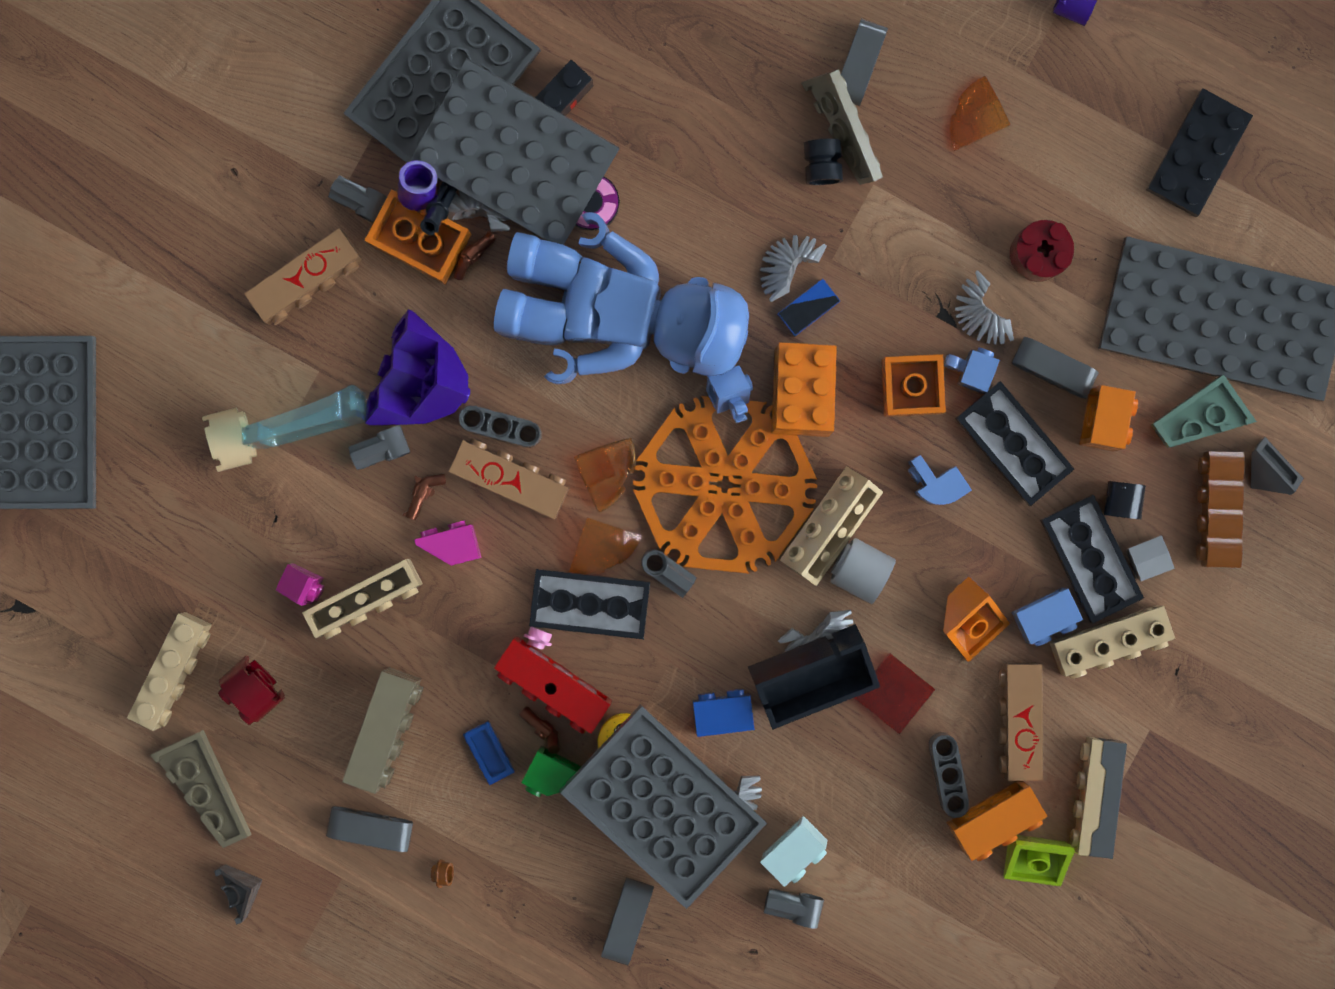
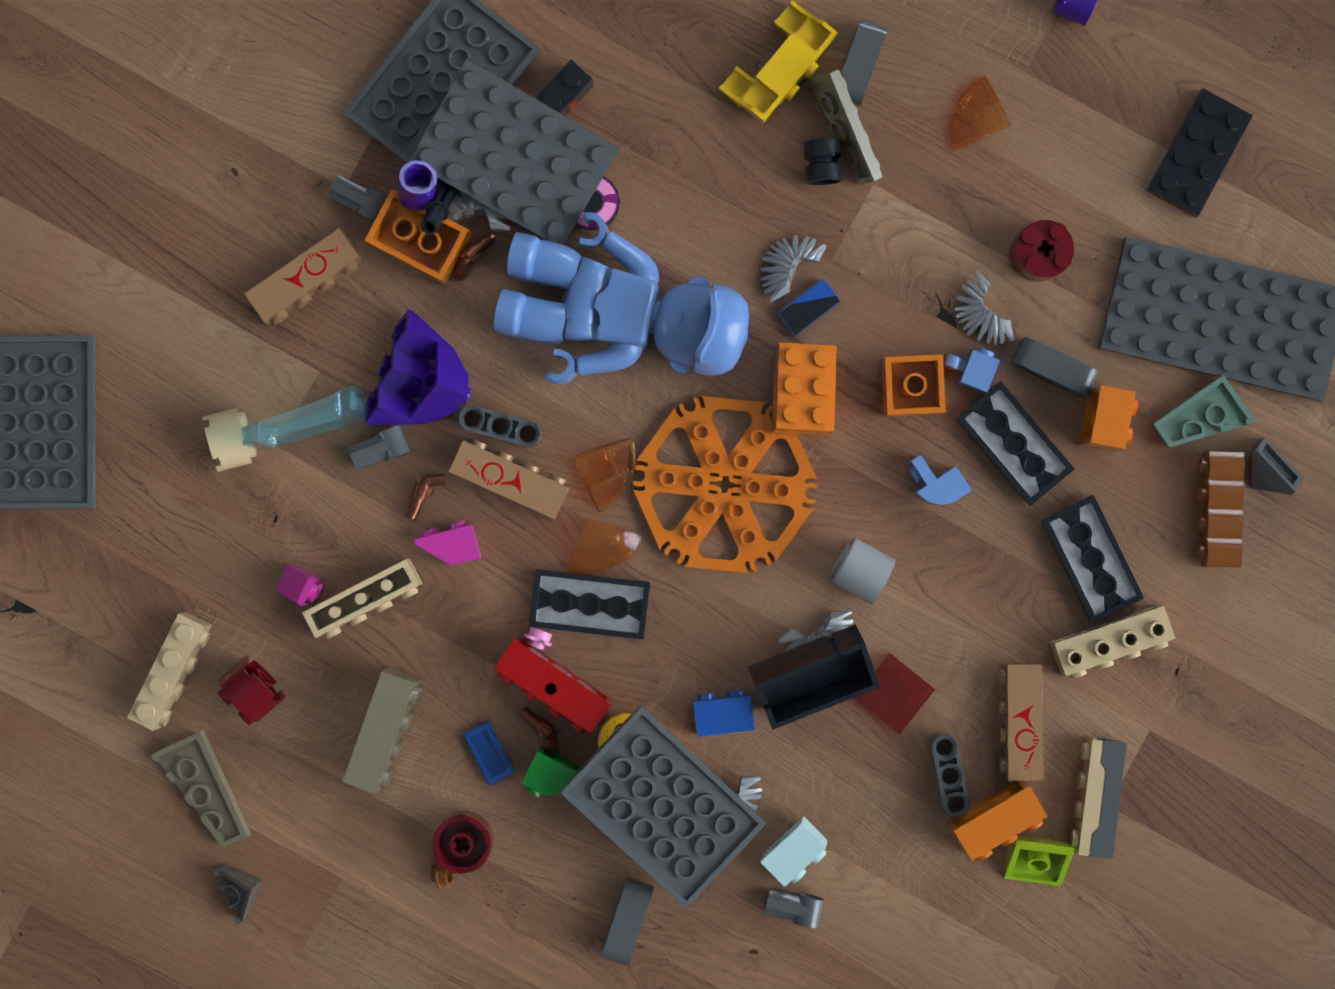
(369, 829): dark grey beam -> none
(446, 841): none -> dark red brick
(670, 573): dark grey piece -> none
(730, 392): medium blue brick -> none
(786, 68): none -> yellow bracket
(831, 525): tan brick -> none
(972, 619): orange slope -> none
(1047, 616): medium blue piece -> none
(1124, 500): black piece -> none
(1150, 558): light grey piece -> none

